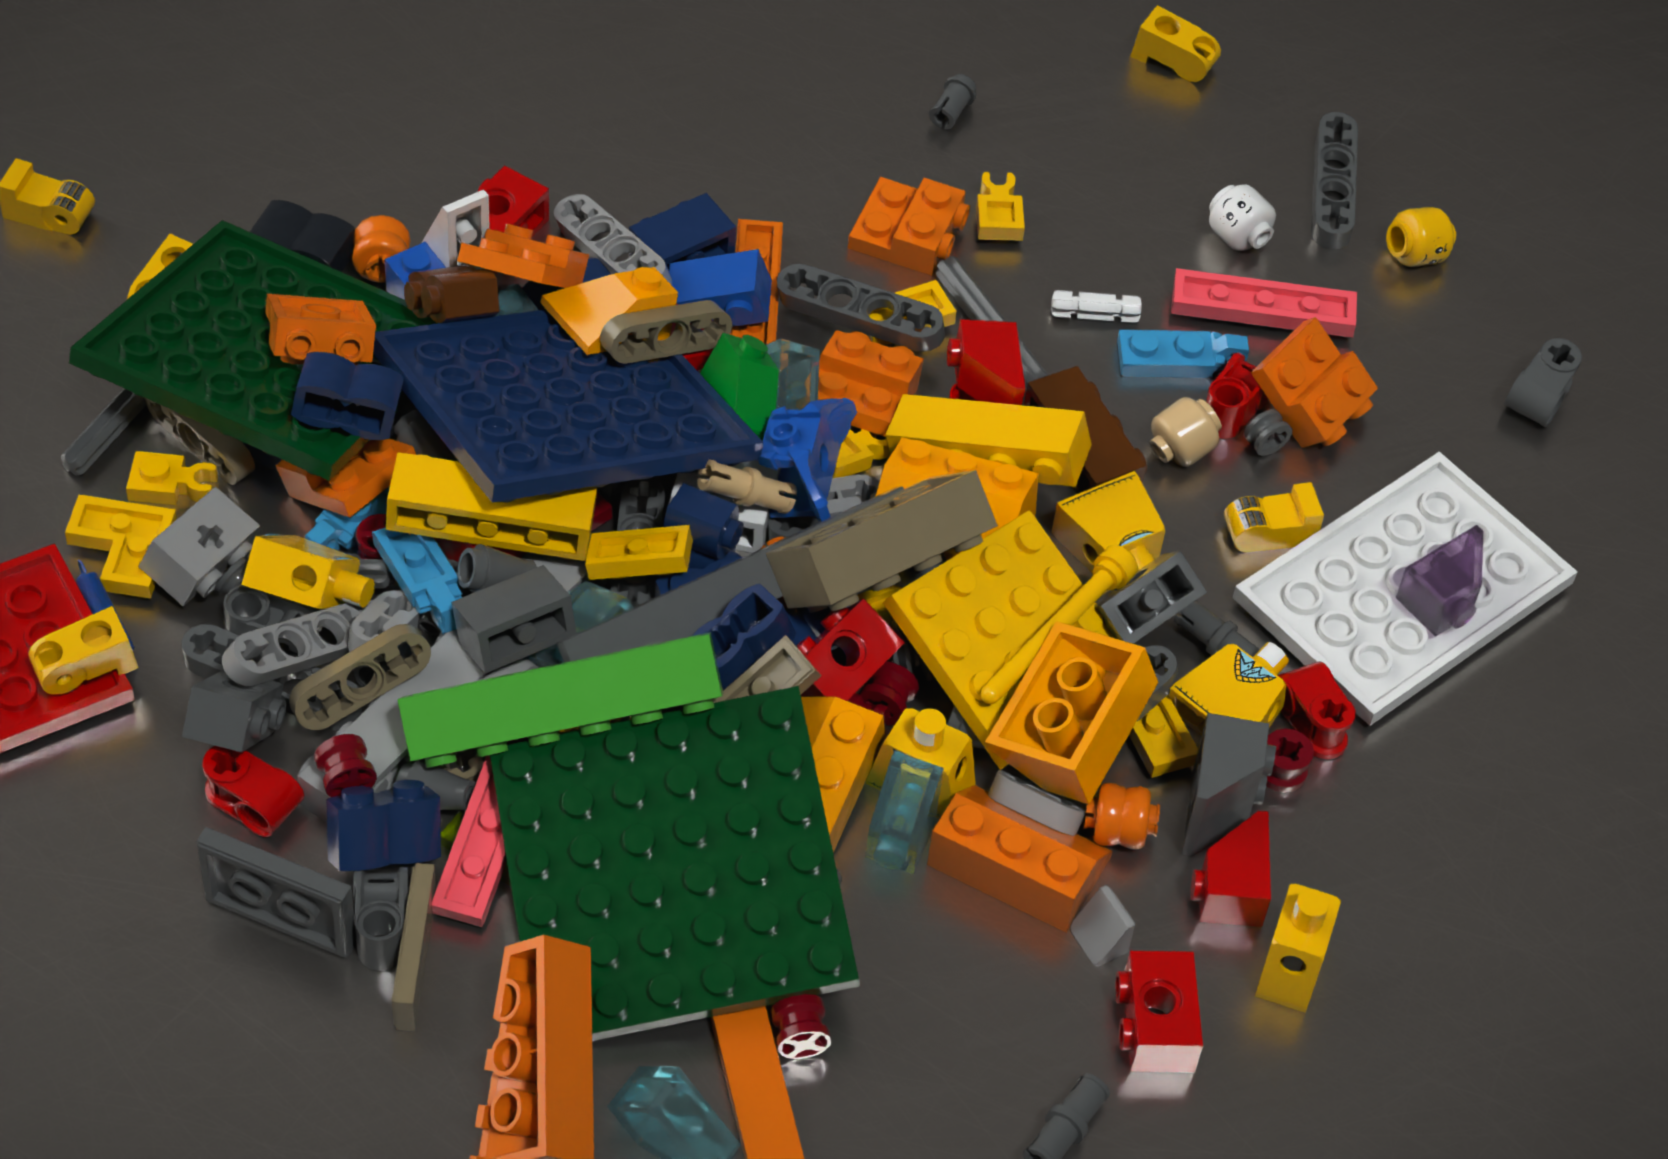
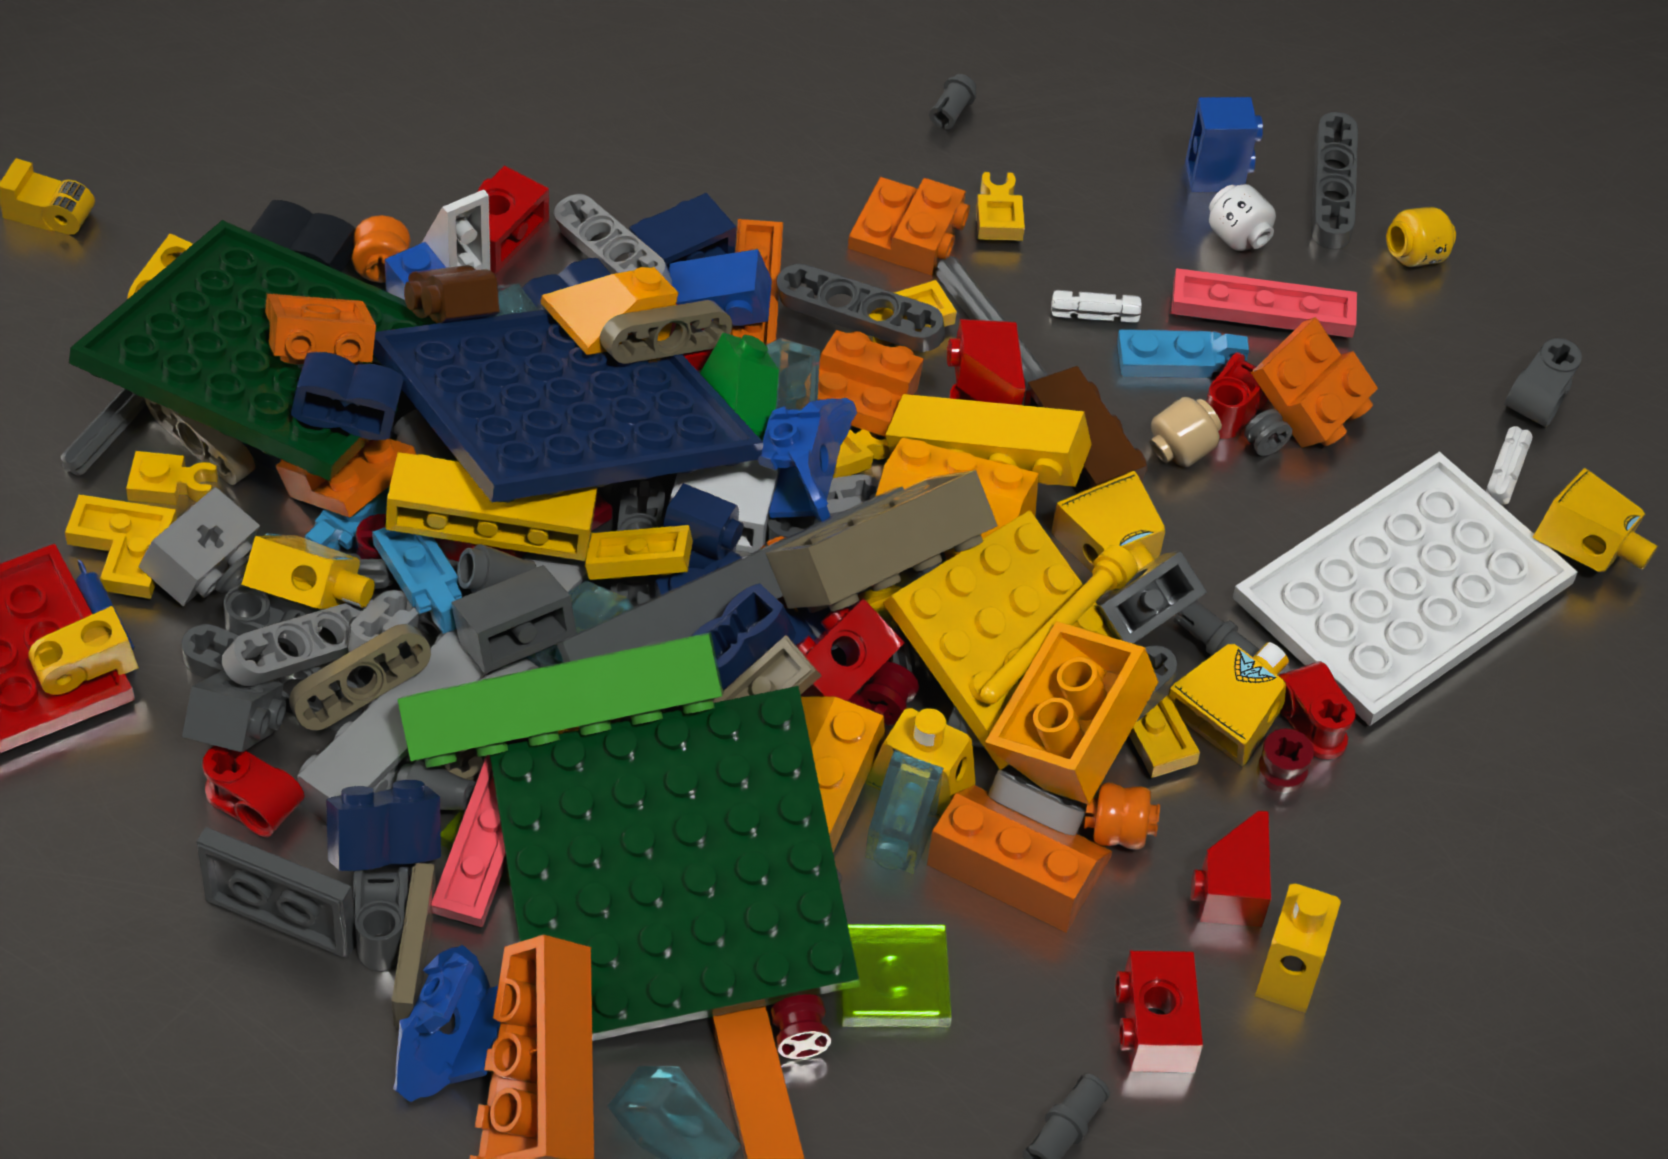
(344, 764): dark red wheel -> none
(425, 1055): none -> blue piece
(521, 256): orange plate -> none
(747, 486): tan pin -> none
(899, 976): none -> clear neon green tile
(1103, 927): light grey slope -> none
(1176, 45): yellow leg -> none
(1222, 143): none -> blue brick
(1226, 779): dark grey slope -> none
(1274, 520): yellow leg -> none
(1445, 583): clear purple slope -> none
(1509, 464): none -> white axle
(1595, 525): none -> yellow torso

